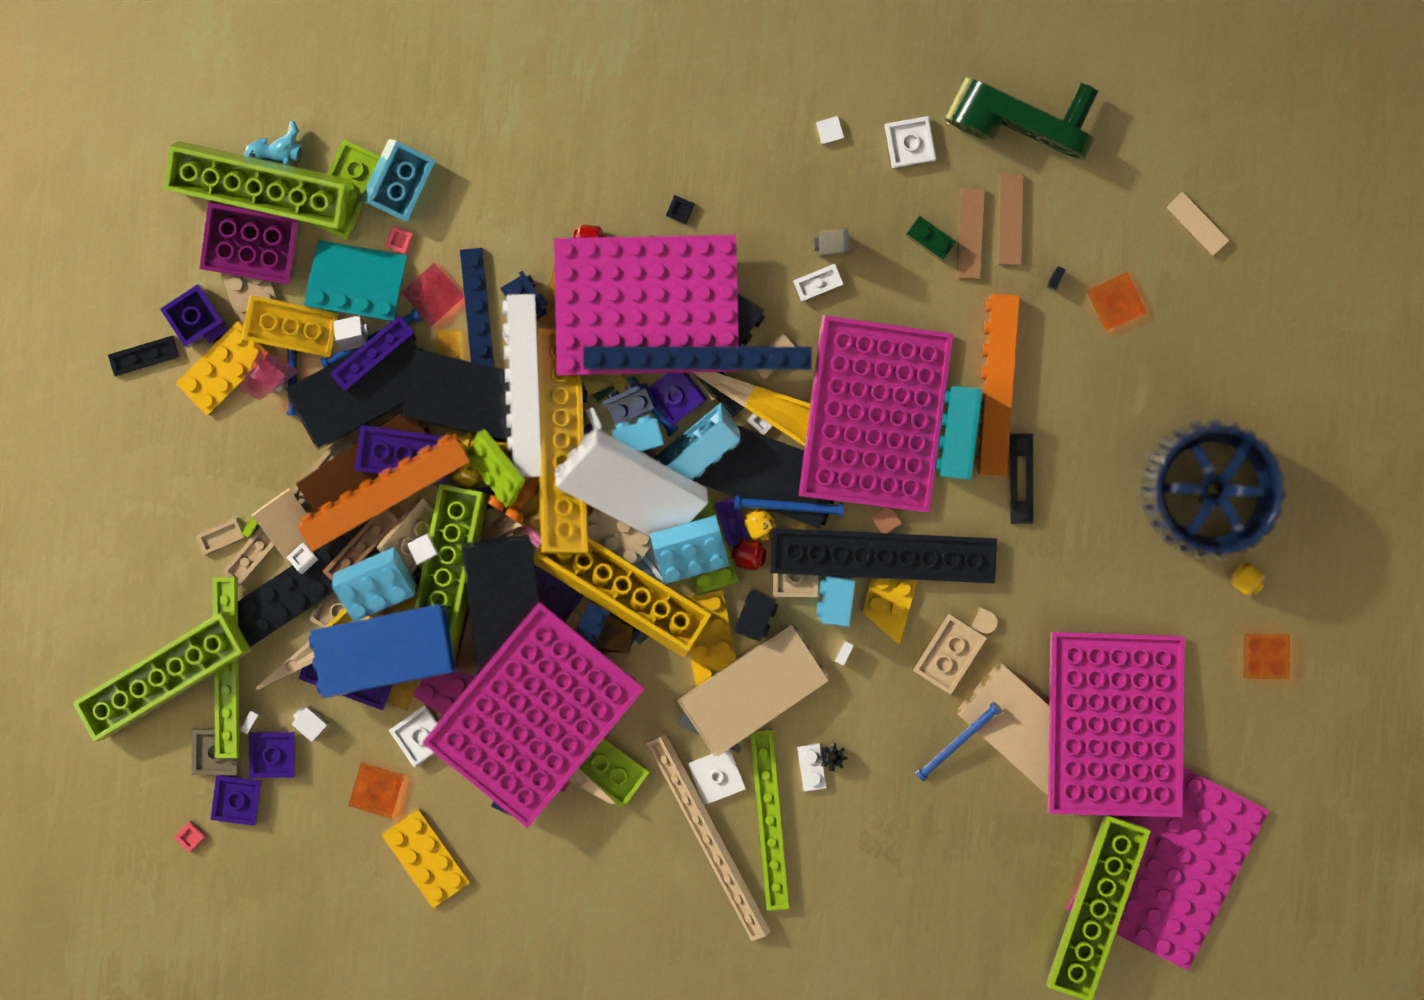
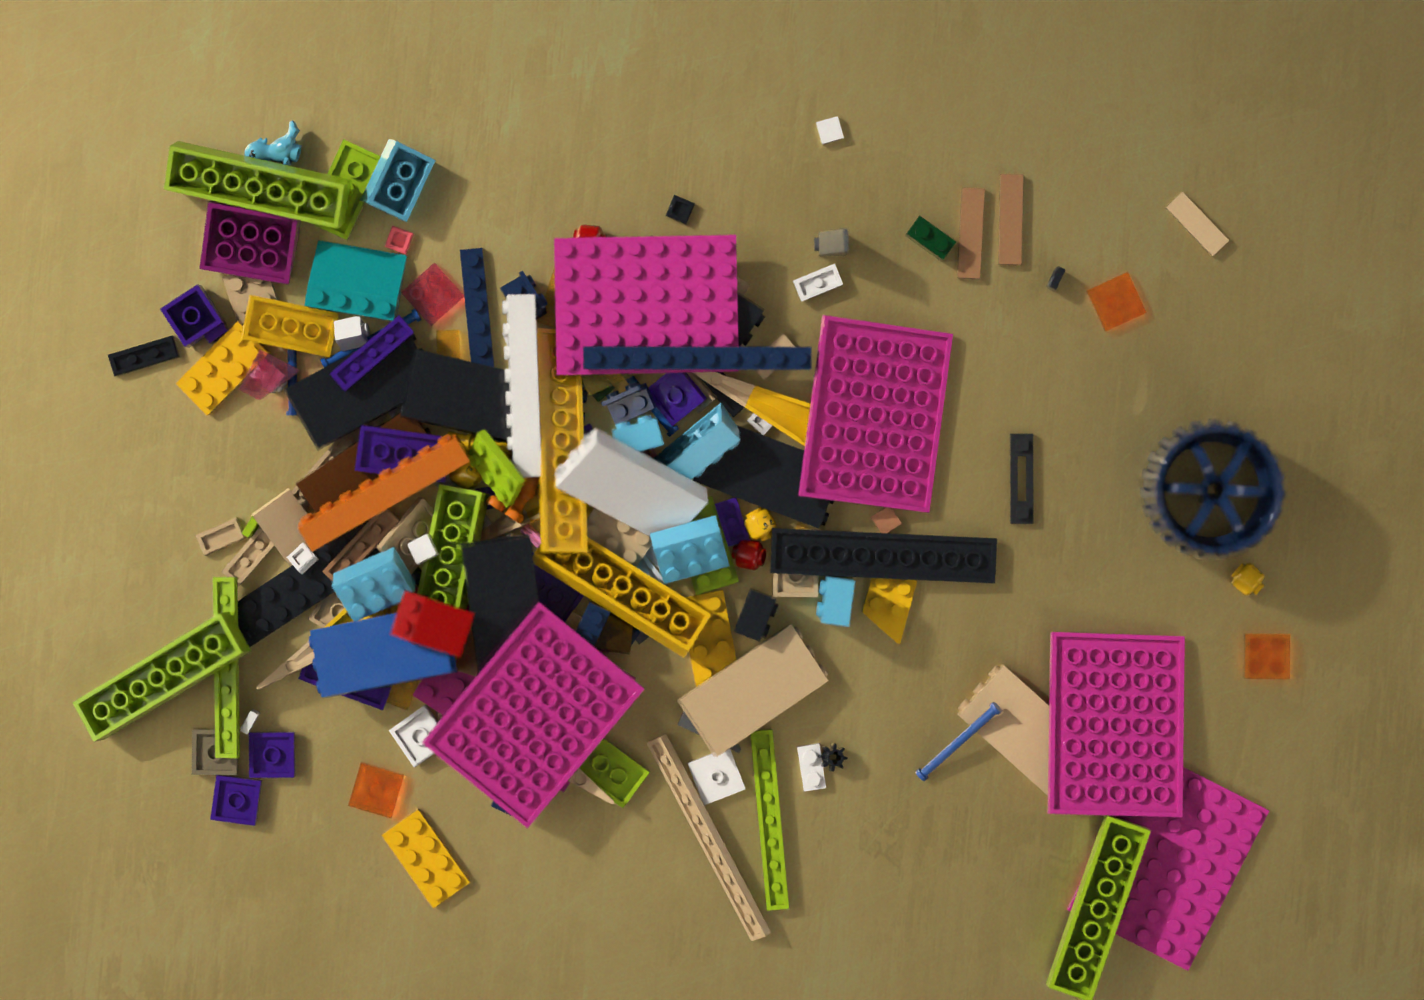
(190, 836): coral tile -> none
(309, 722): white brick -> none
(432, 623): none -> red slope
(594, 418): white tile -> none
(789, 506): blue bar -> none
(844, 652): white tile -> none
(910, 142): white plate -> none
(949, 654): tan plate -> none
(959, 432): teal slope -> none
(983, 109): dark green beam -> none
(984, 621): tan tile -> none
(998, 384): orange brick -> none

